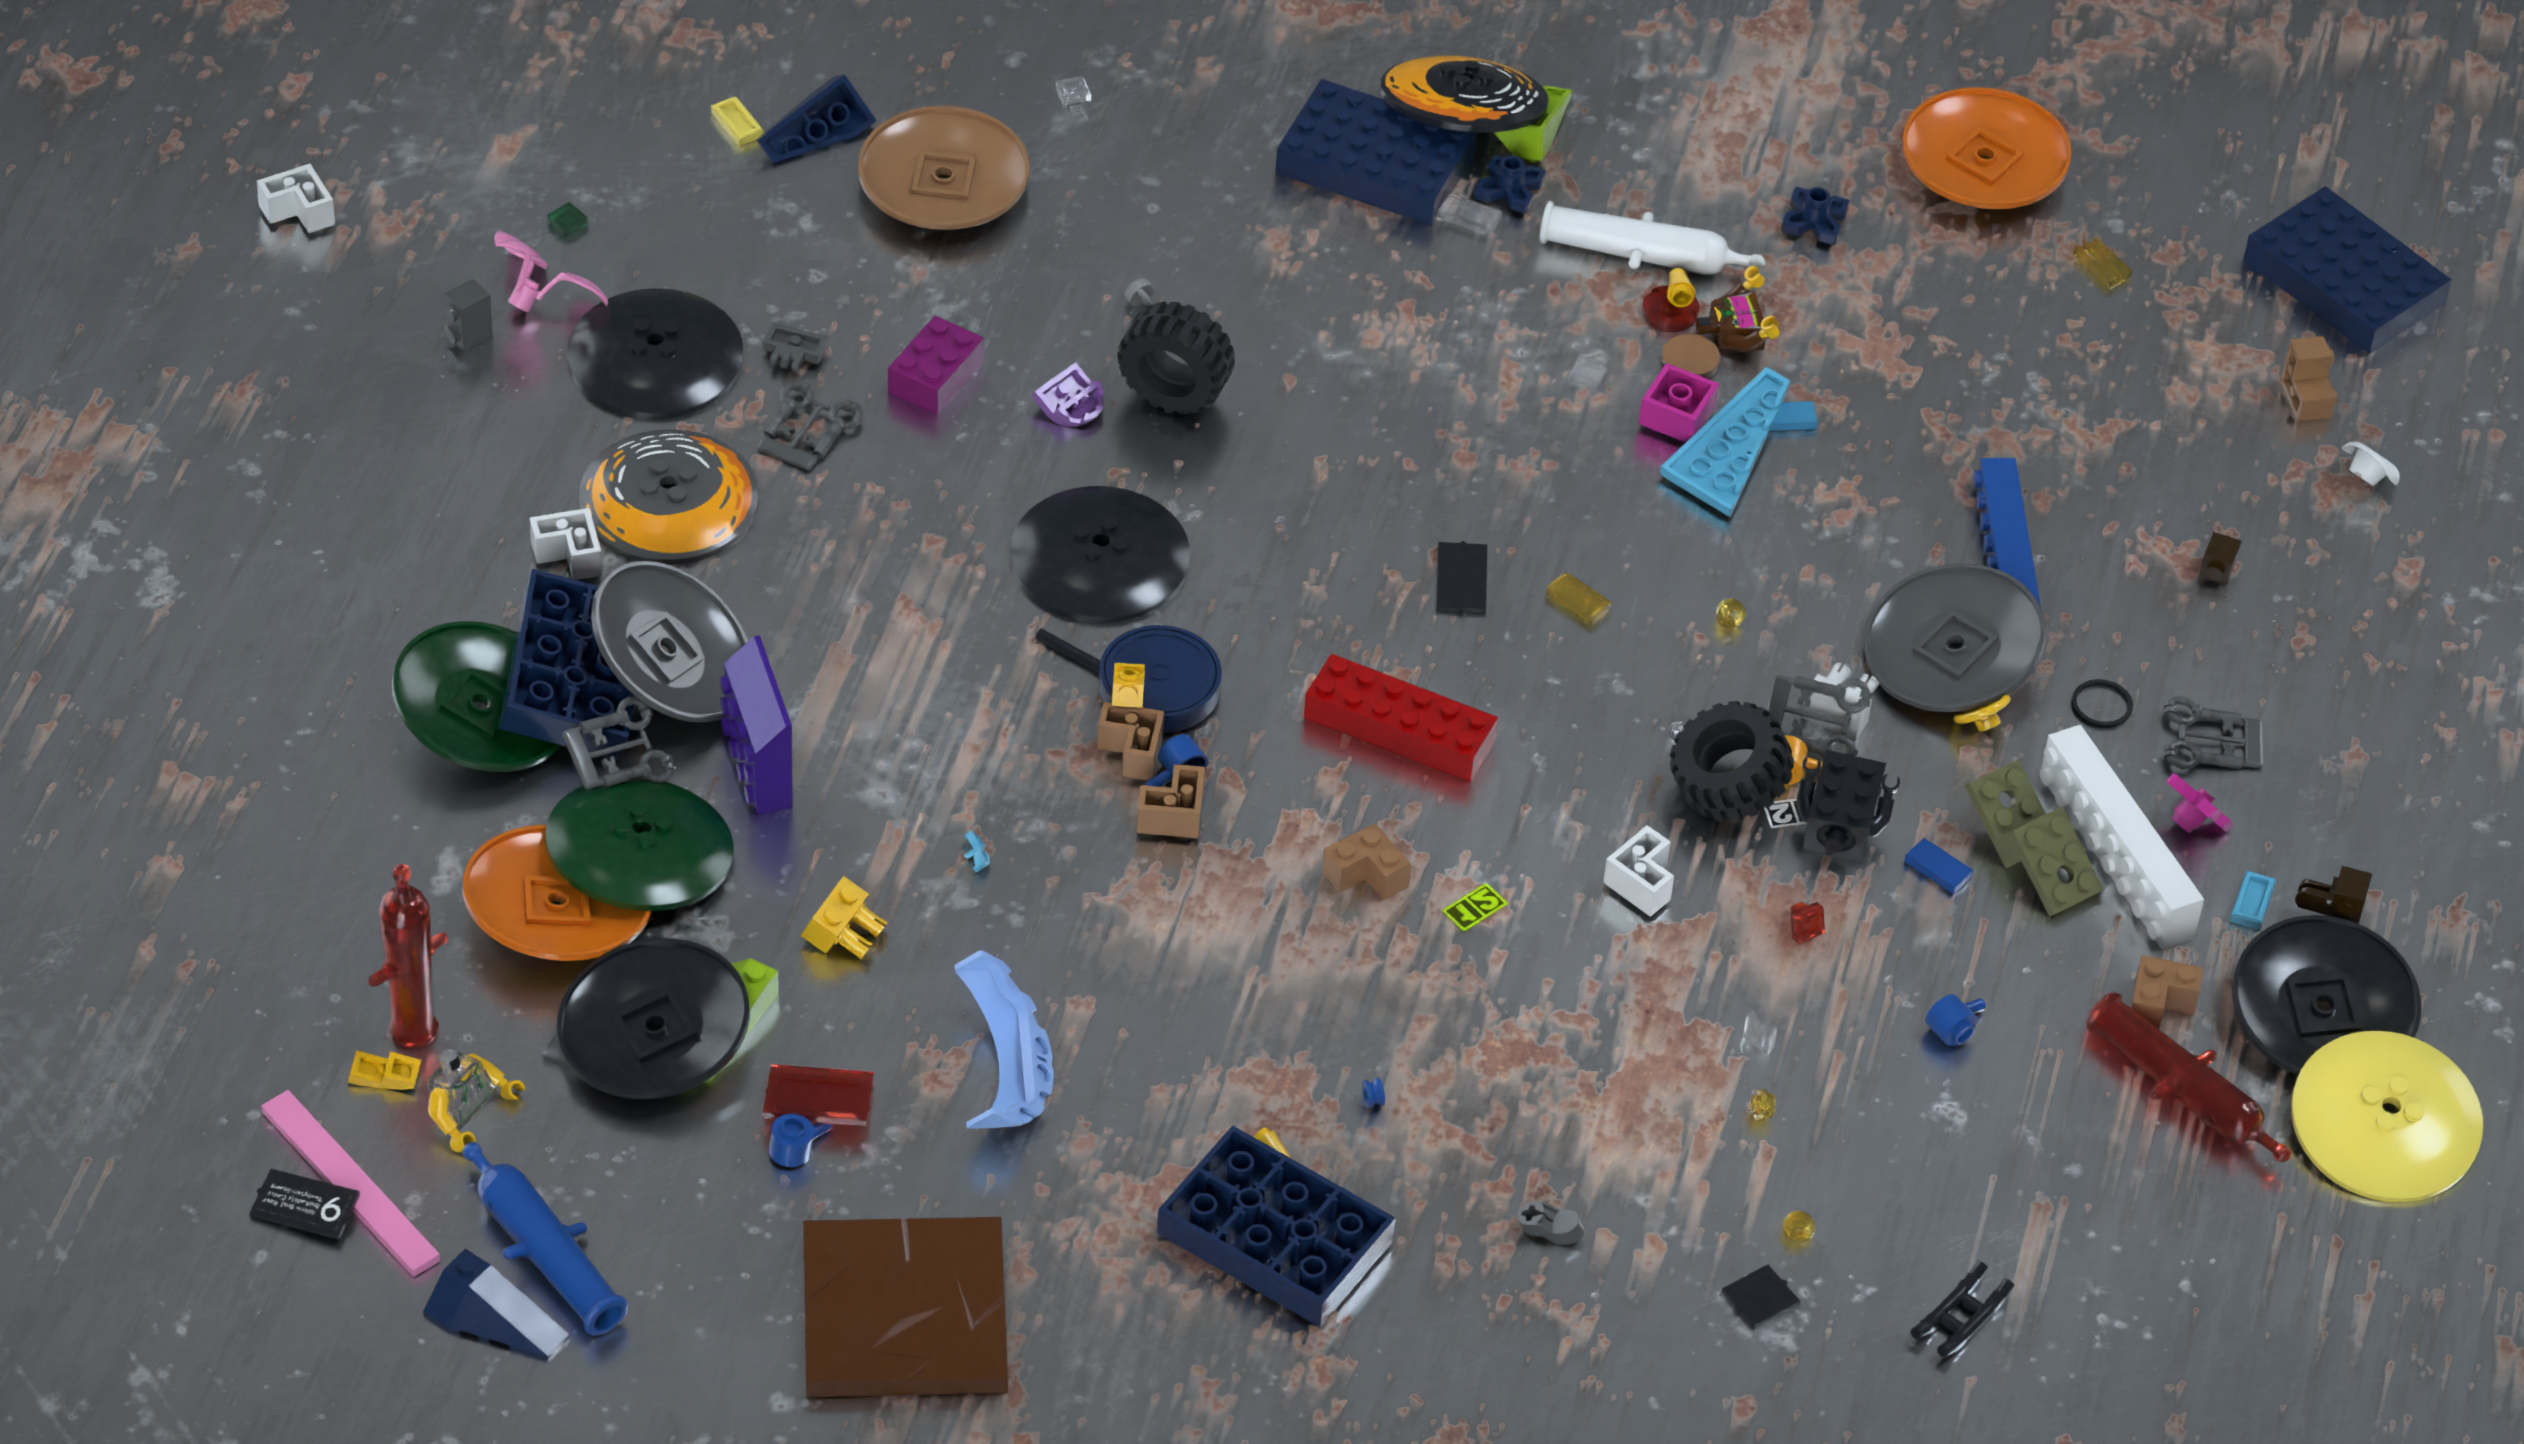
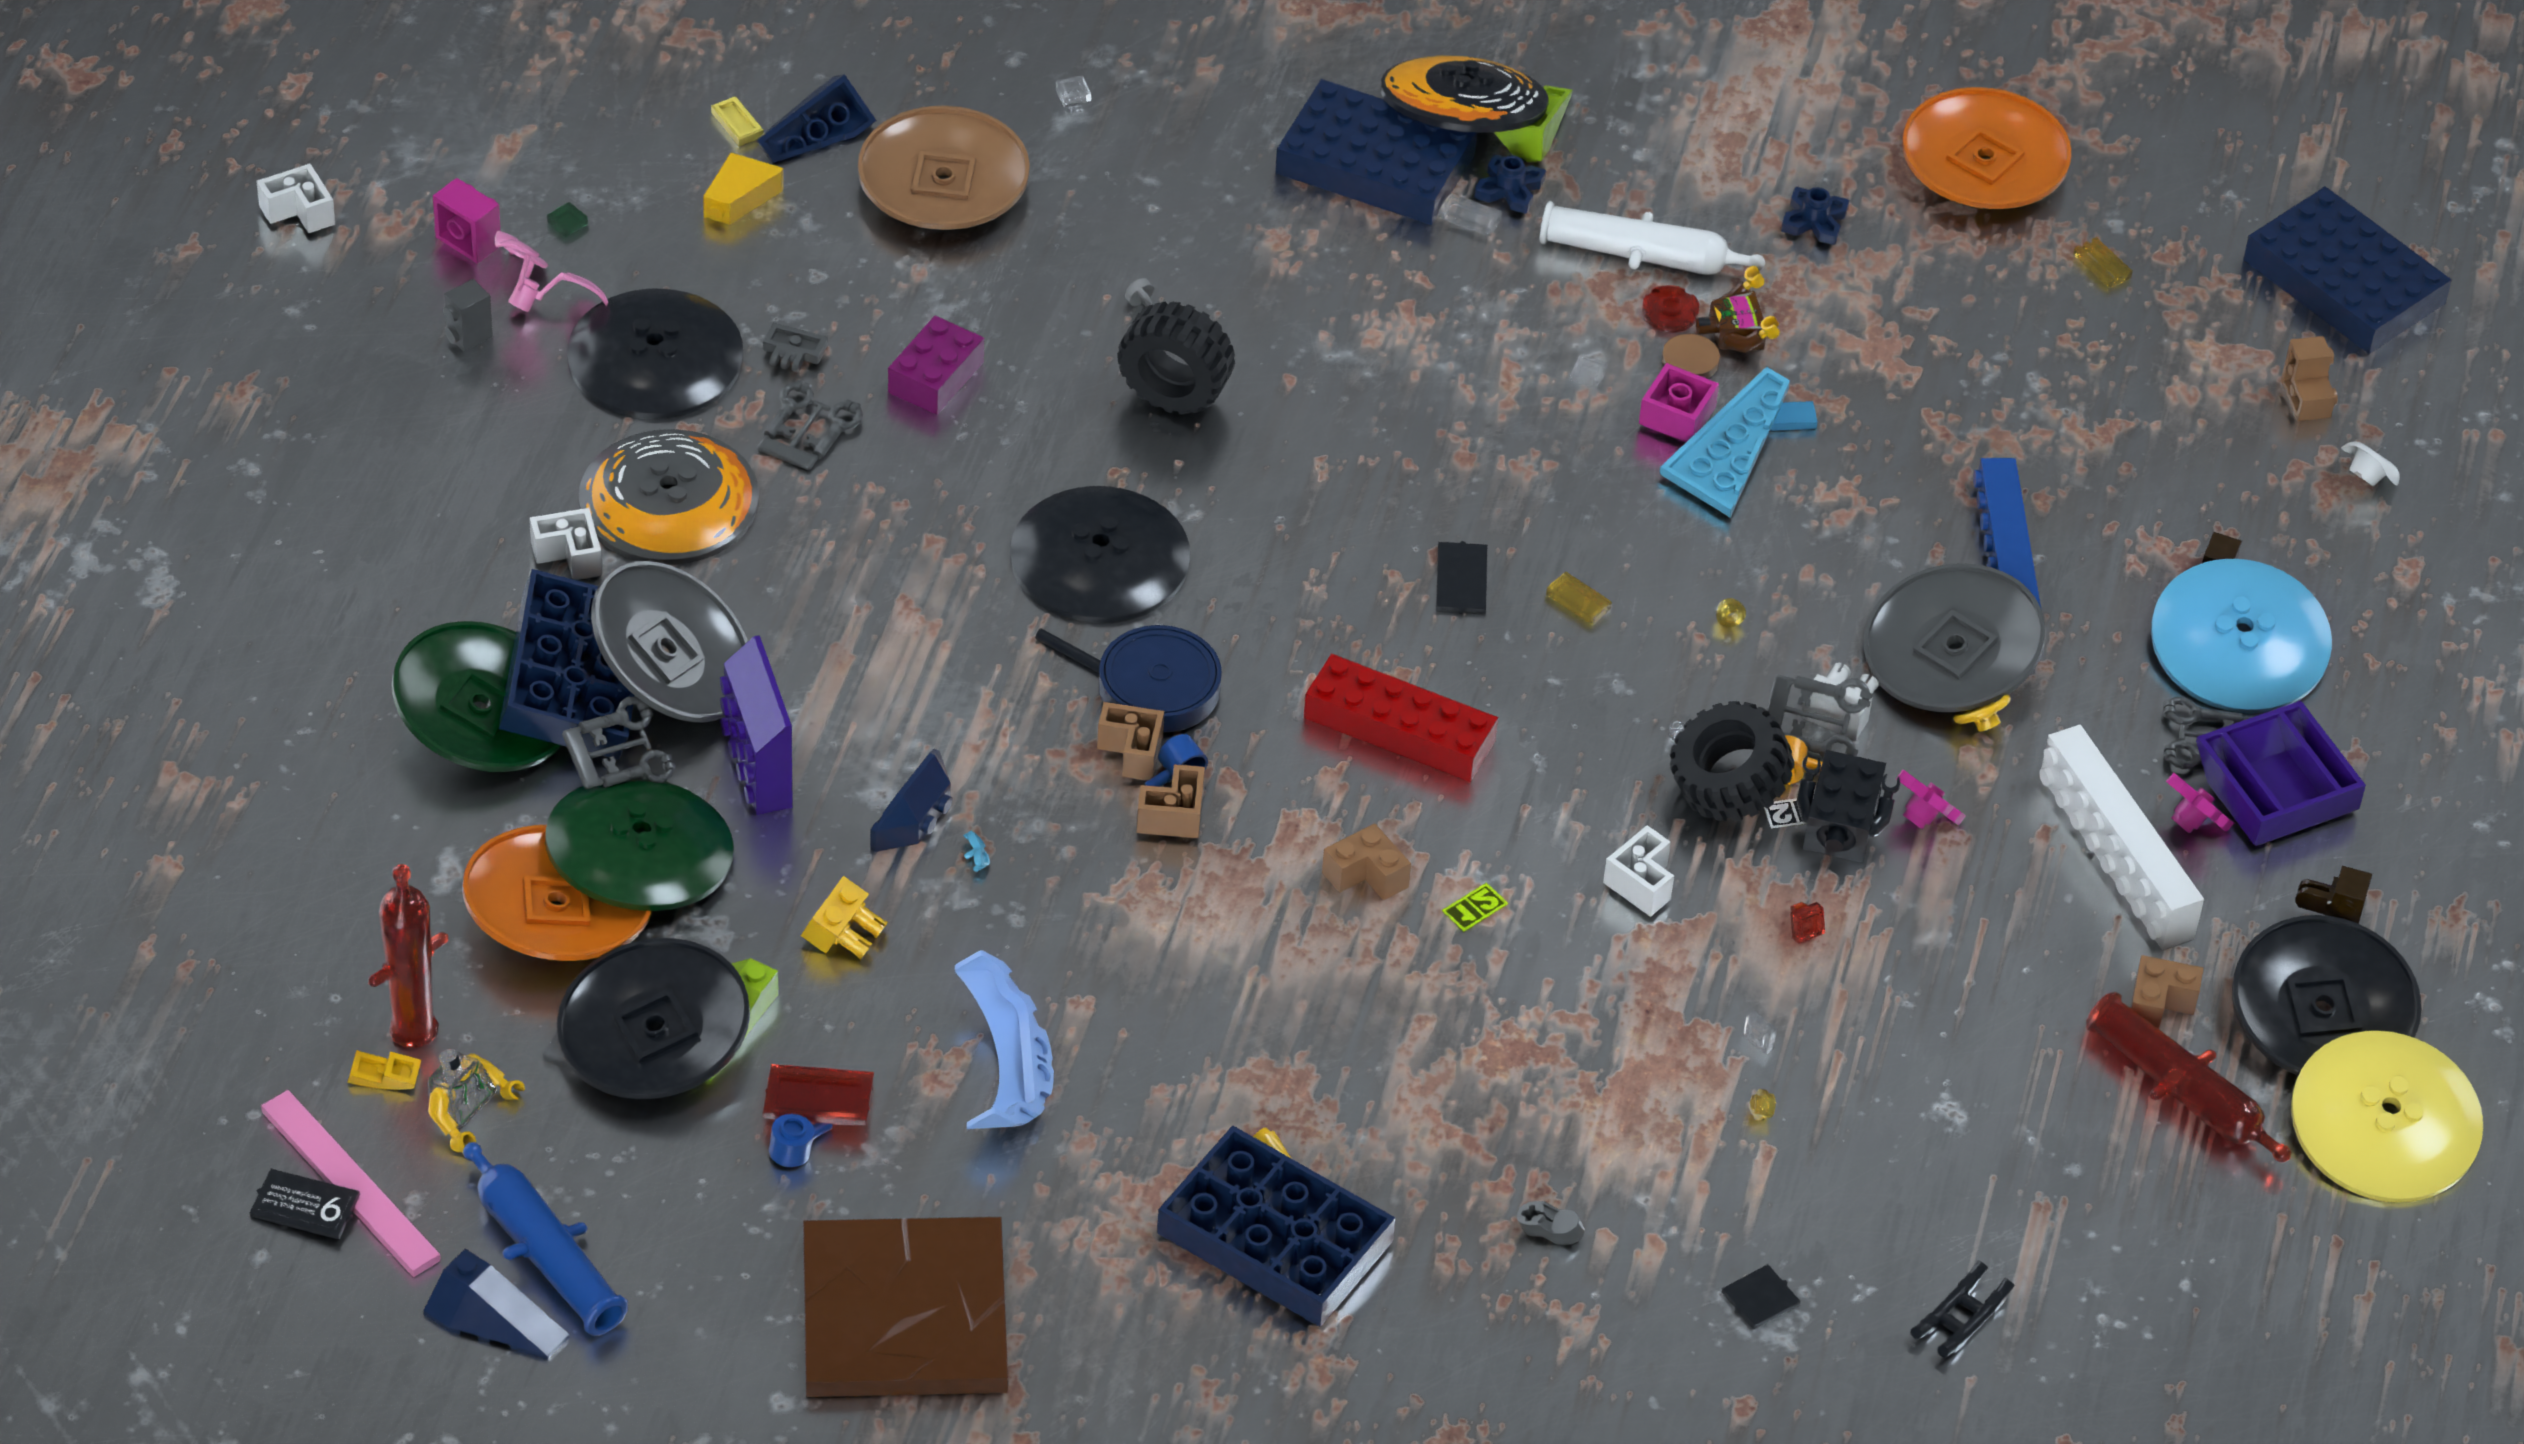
(466, 220): none -> dark pink brick
(741, 188): none -> yellow slope
(914, 807): none -> dark blue wedge
(1070, 397): medium lavender slope -> none
(1128, 685): yellow brick -> none
(1373, 1093): blue bush -> none
(1680, 289): yellow cone -> none
(1799, 1220): clear yellow plate -> none
(1927, 802): none -> dark pink plant
(1938, 865): blue tile -> none
(1953, 1019): blue piece -> none
(2034, 837): olive bracket -> none
(2102, 724): black piece -> none
(2235, 669): none -> medium azure dish
(2252, 900): medium azure tile -> none
(2279, 773): none -> dark purple slope

